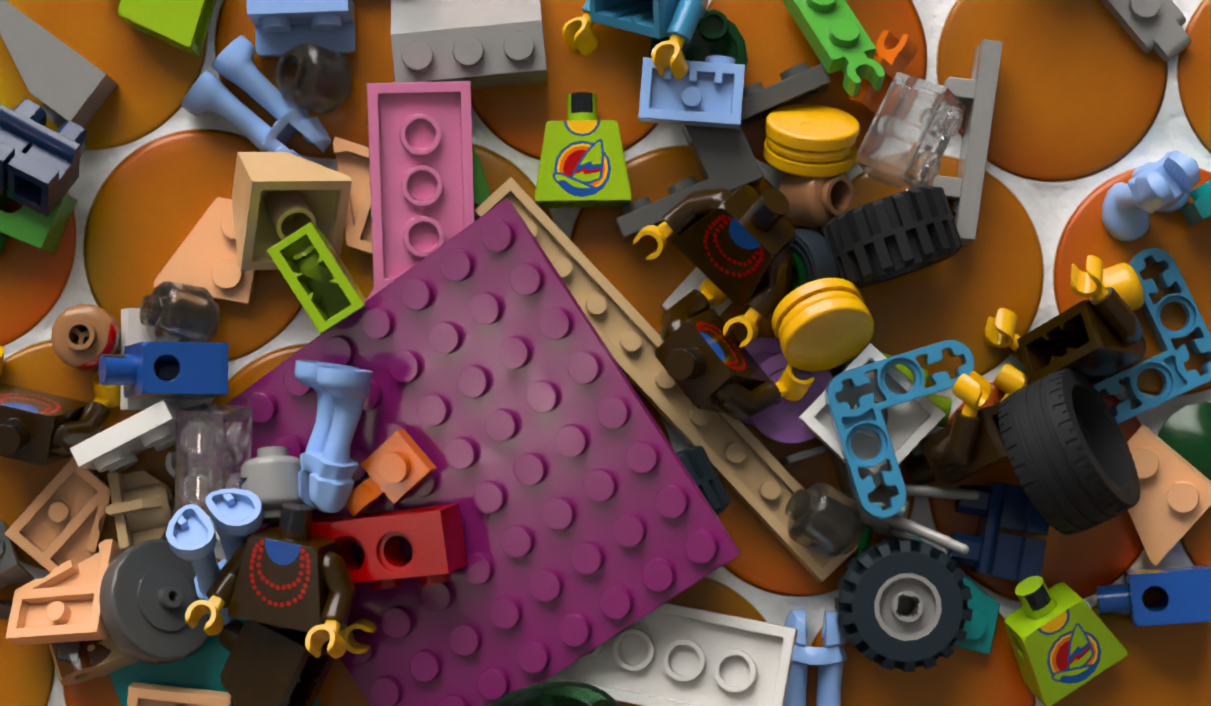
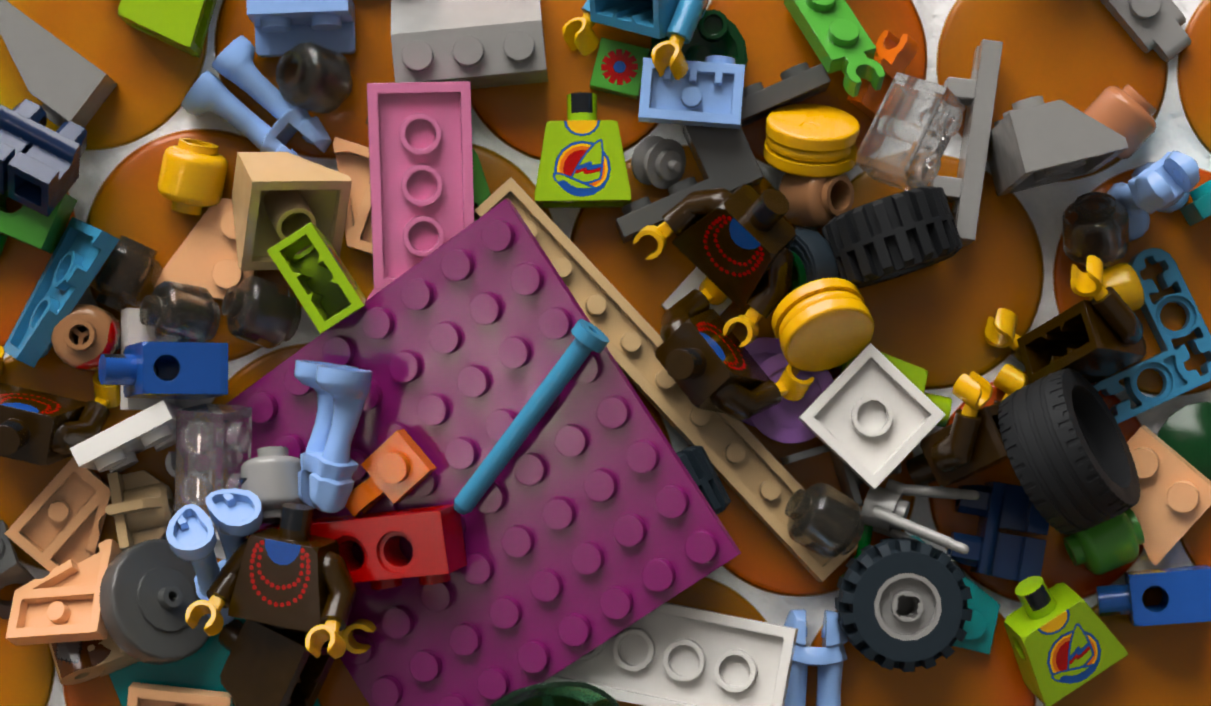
(59, 289): none -> dark azure wing
(127, 275): none -> clear smoke head
(192, 175): none -> yellow head
(261, 312): none -> clear smoke head
(587, 339): none -> dark azure bar
(618, 68): none -> bright green tile
(658, 161): none -> light grey wheel
(869, 416): dark azure beam -> none
(1047, 145): none -> light grey slope
(1095, 227): none -> clear smoke head
(1107, 544): none -> bright green head
(1126, 114): none -> nougat head

